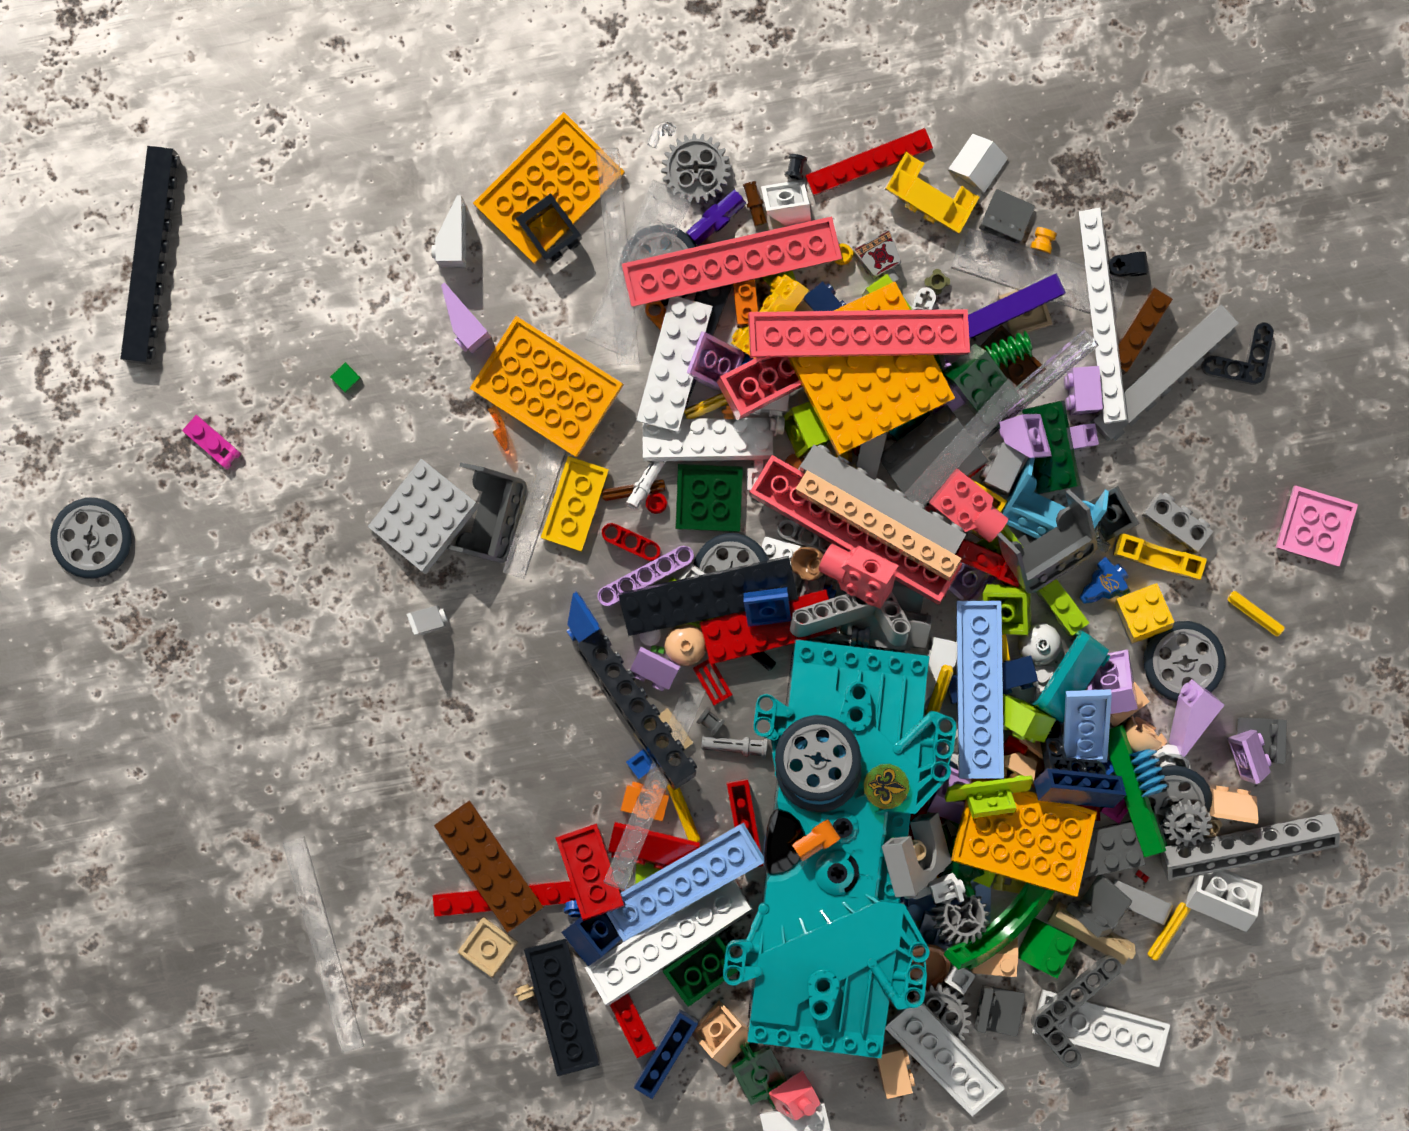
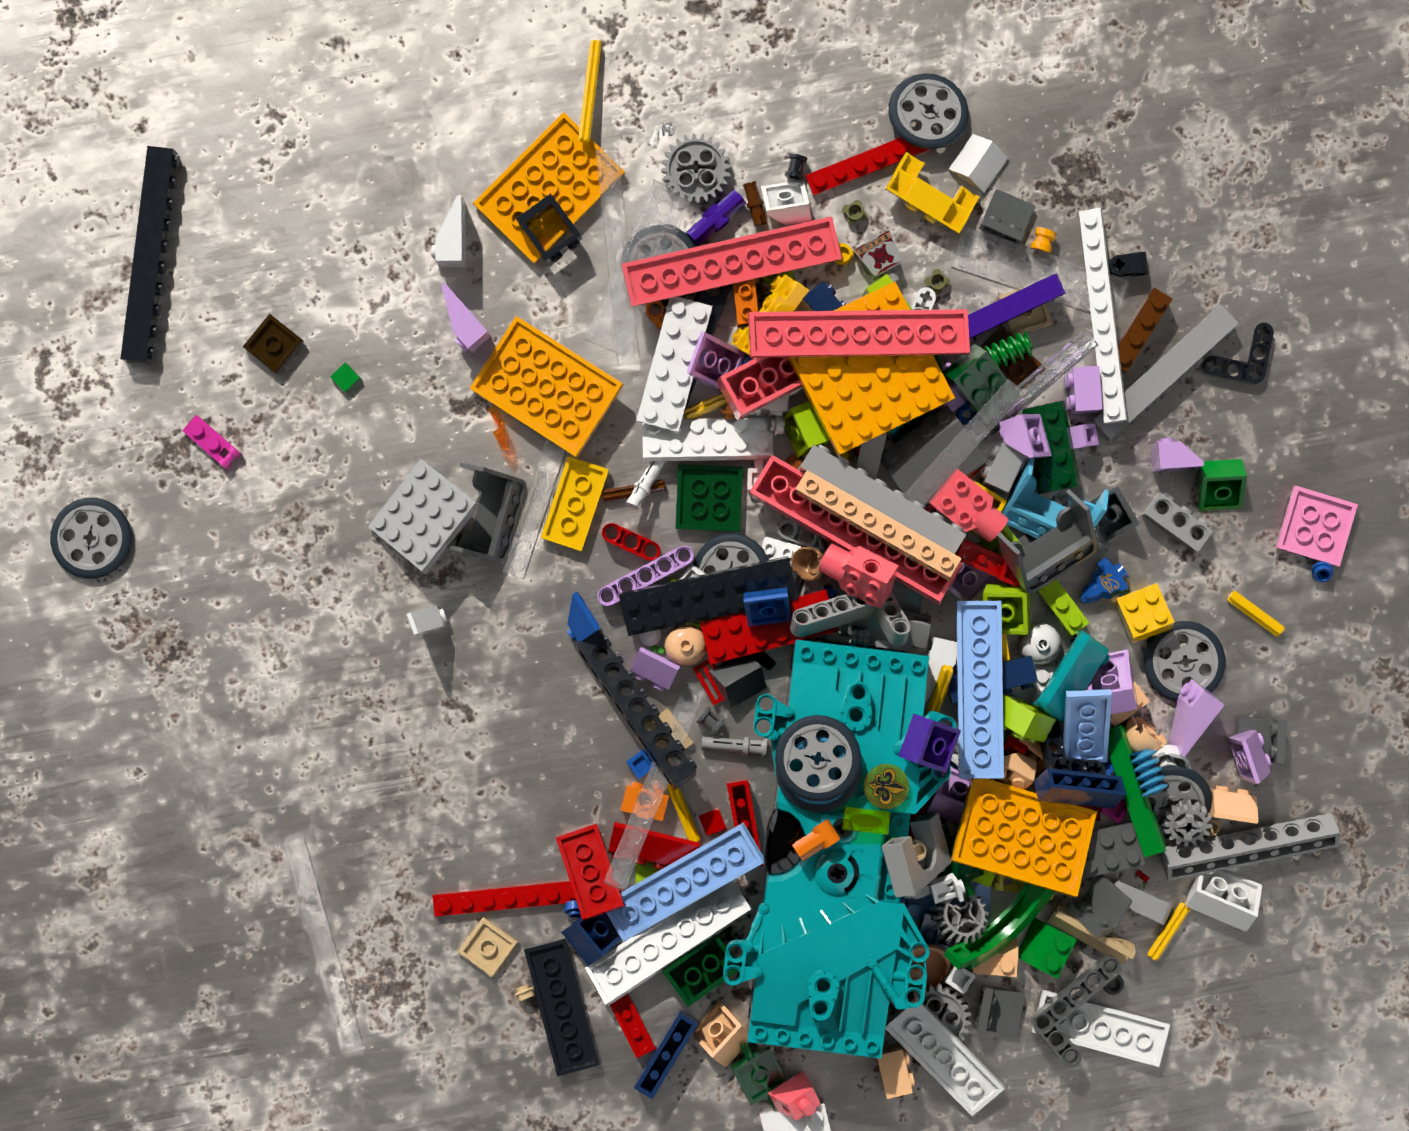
(273, 343): none -> dark brown plate
(488, 866): reddish brown plate -> none
(589, 91): none -> yellow axle
(656, 503): red plate -> none
(712, 821): none -> red slope
(738, 679): none -> dark grey slope
(857, 206): none -> olive plate
(866, 820): none -> clear neon green tile
(929, 743): none -> dark purple slope
(931, 84): none -> wedge
(959, 411): none -> blue plate
(989, 797): lime bracket -> none
(1117, 989): none -> dark grey plate
(1158, 557): yellow arch -> none
(1173, 456): none -> lavender slope
(1221, 485): none -> green slope
(1322, 576): none -> blue plate

